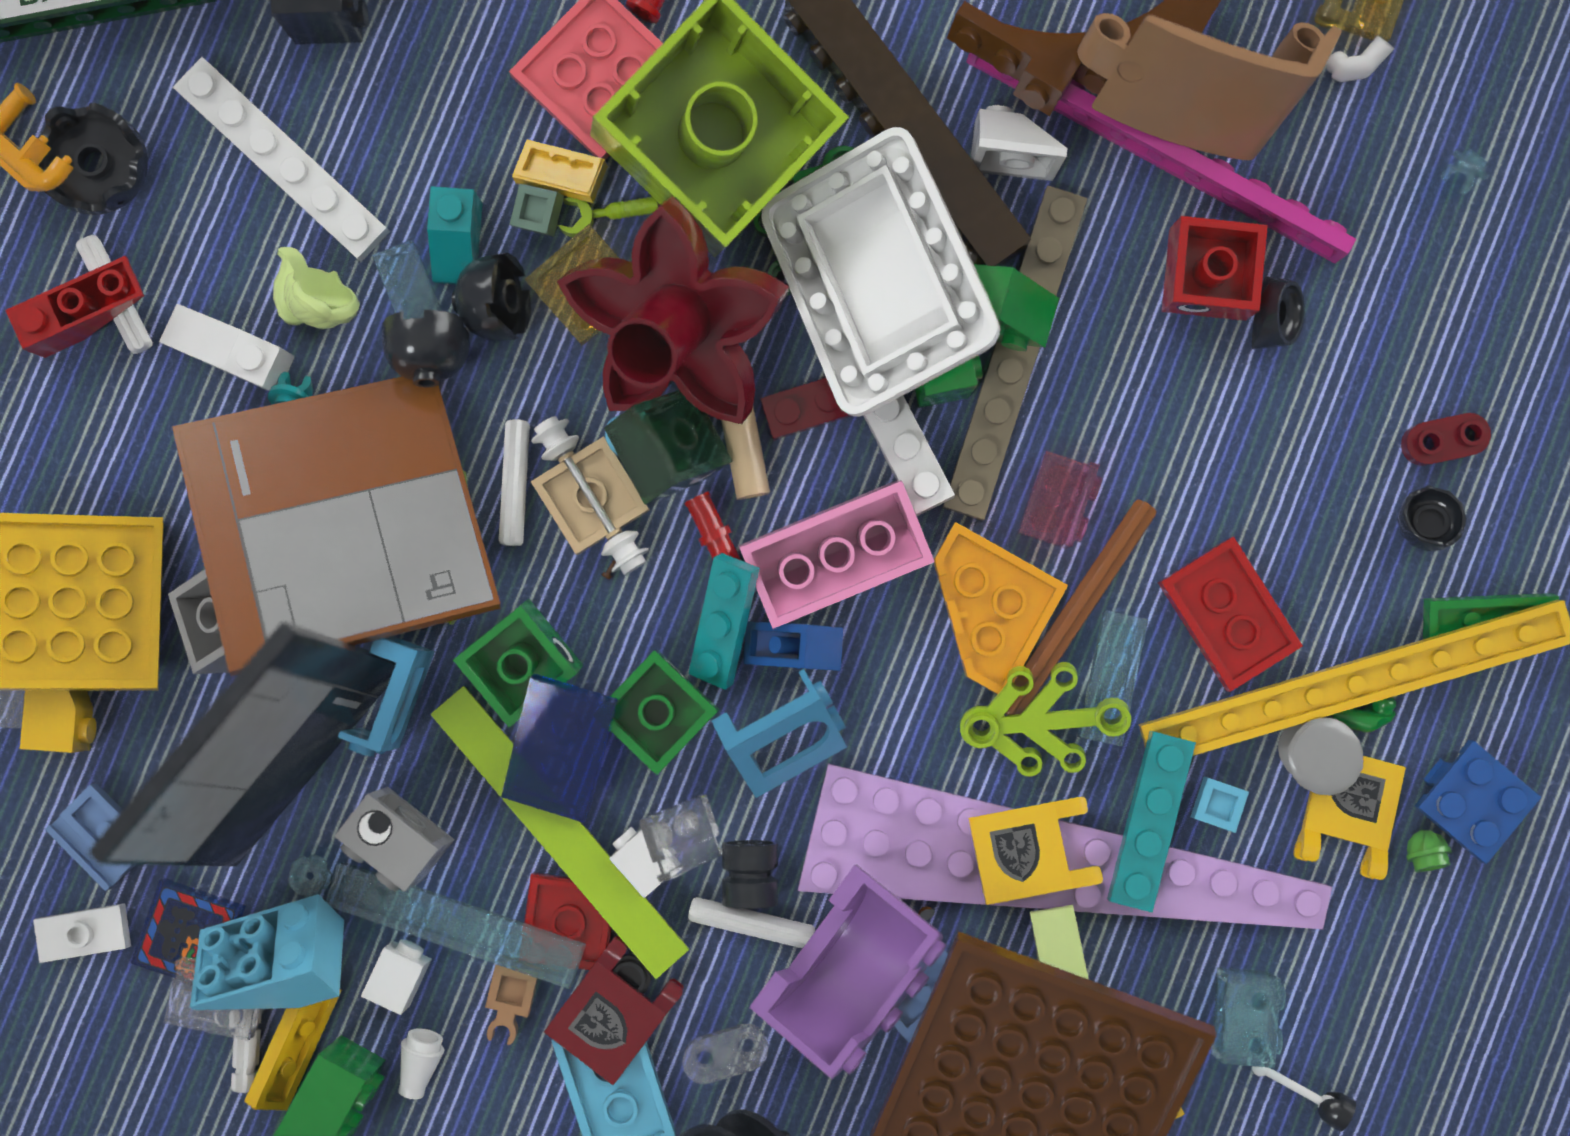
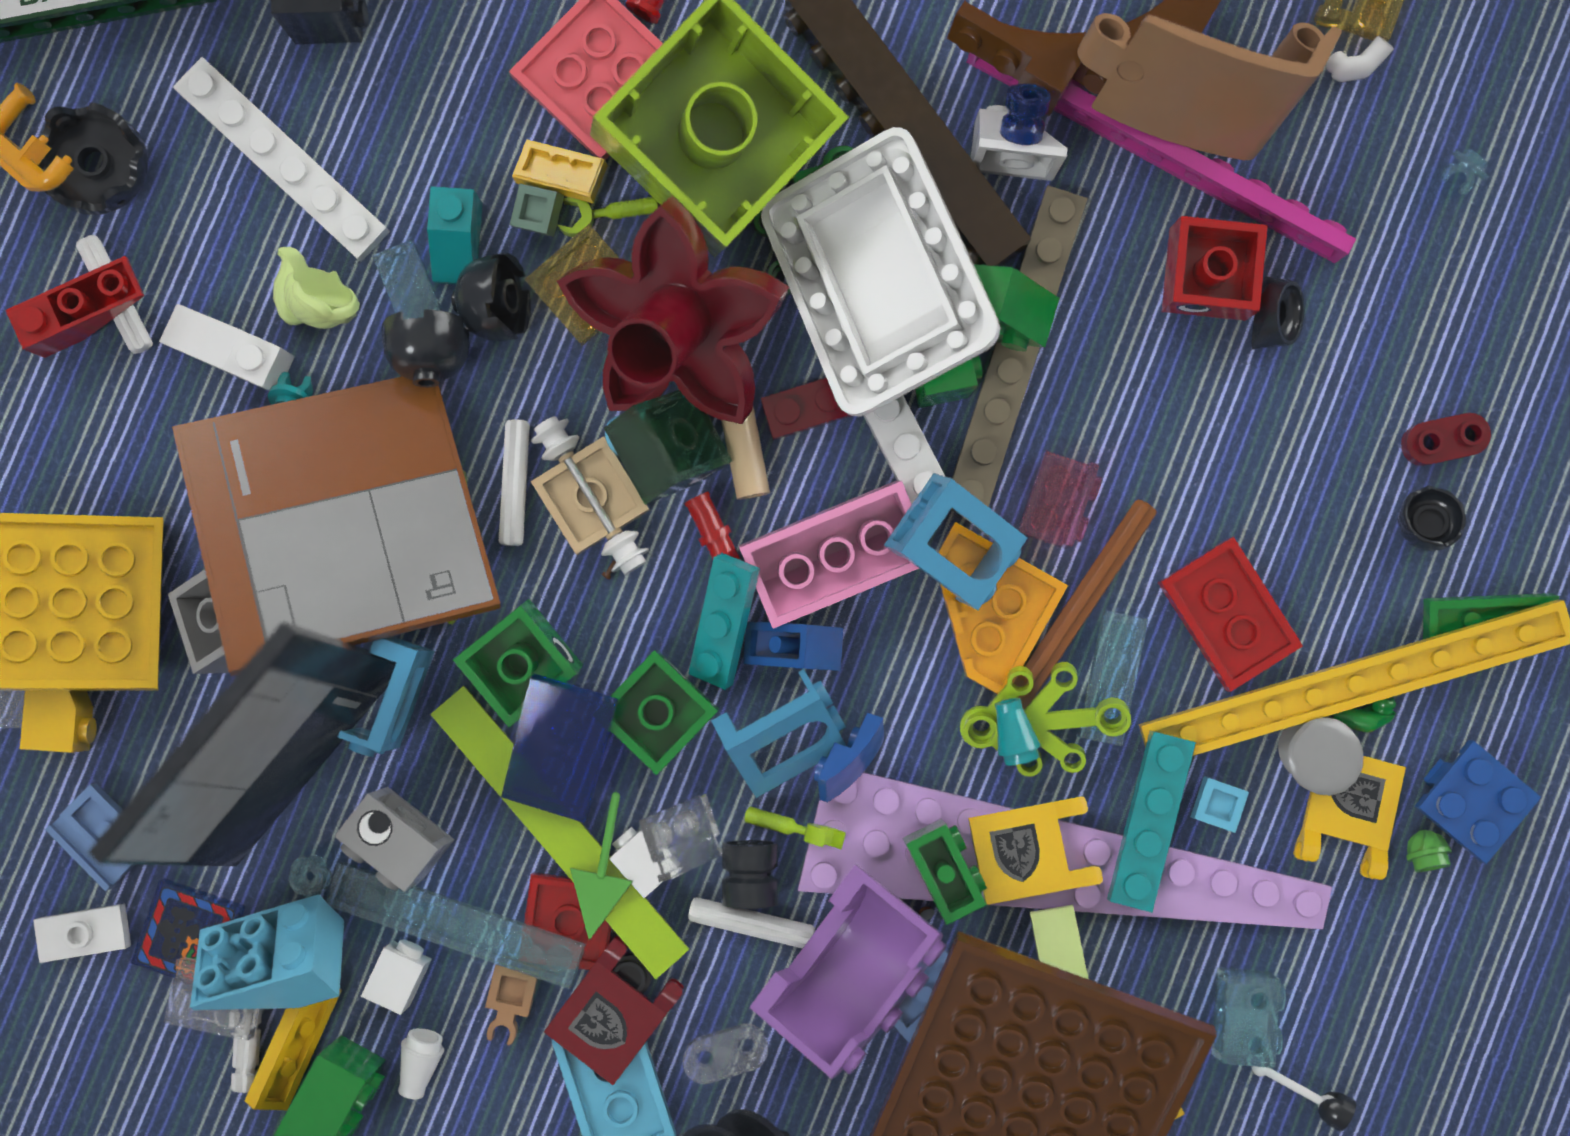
(598, 891): none -> bright green piece
(813, 833): none -> lime piece
(849, 762): none -> blue slope
(923, 519): none -> dark azure panel
(944, 871): none -> green brick
(1015, 733): none -> teal cone
(1025, 111): none -> clear blue wheel

